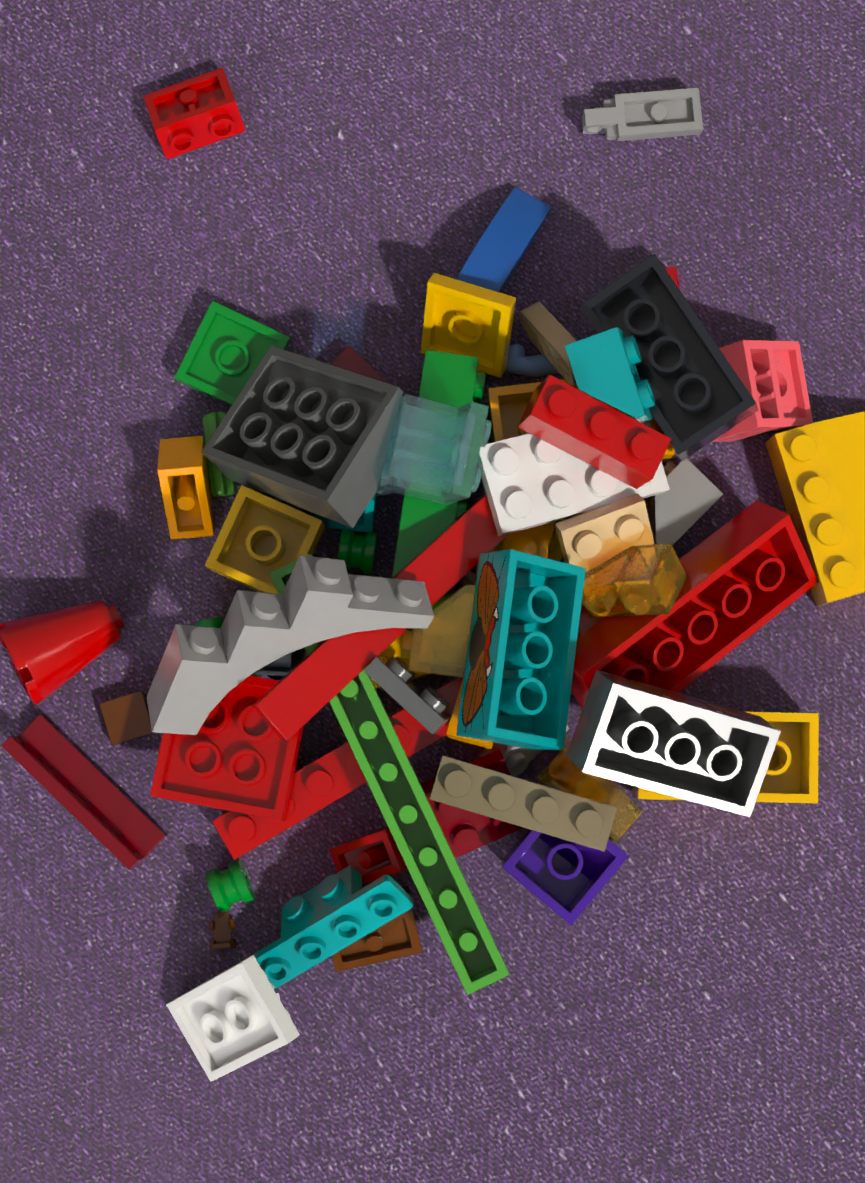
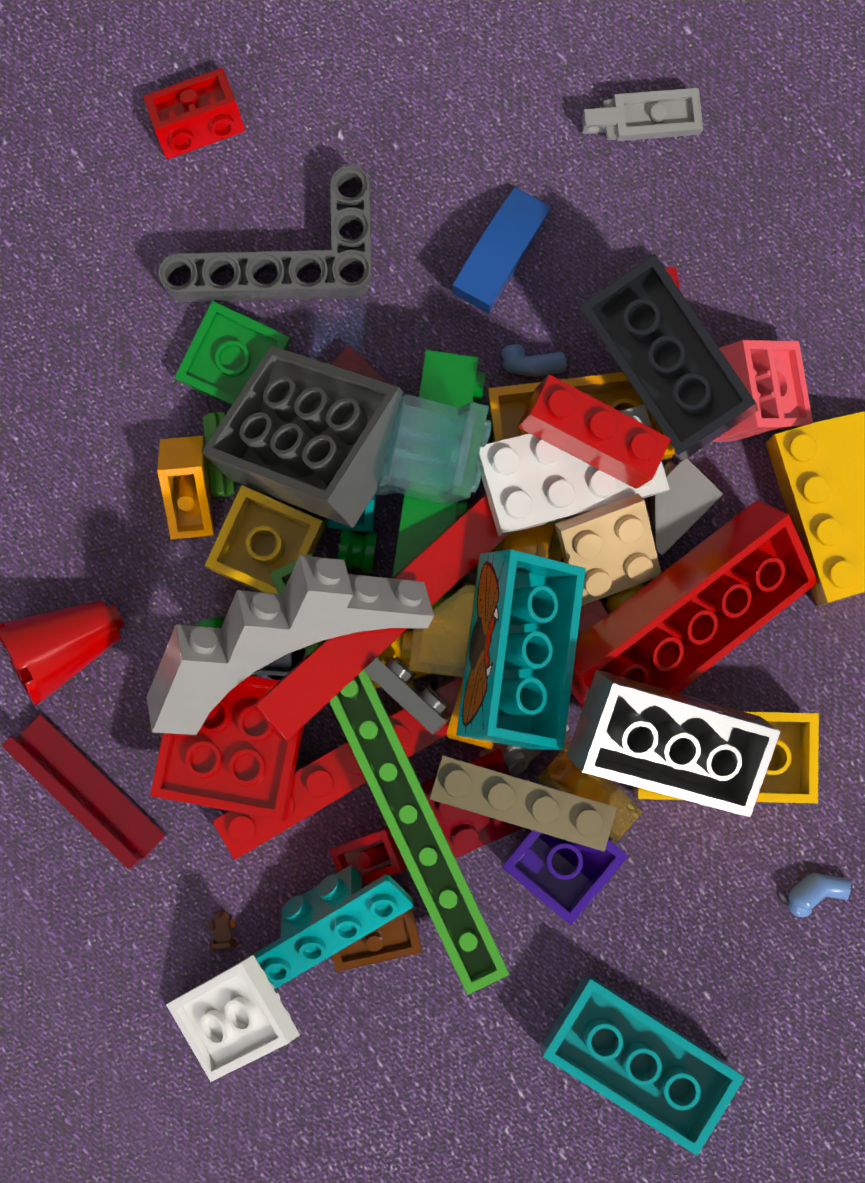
(126, 718): reddish brown tile -> none
(230, 885): green wheel -> none
(287, 263): none -> dark grey beam
(468, 322): yellow plate -> none
(548, 338): tan beam -> none
(608, 372): teal slope -> none
(634, 583): clear yellow slope -> none
(641, 1064): none -> teal brick
(813, 889): none -> medium blue arm

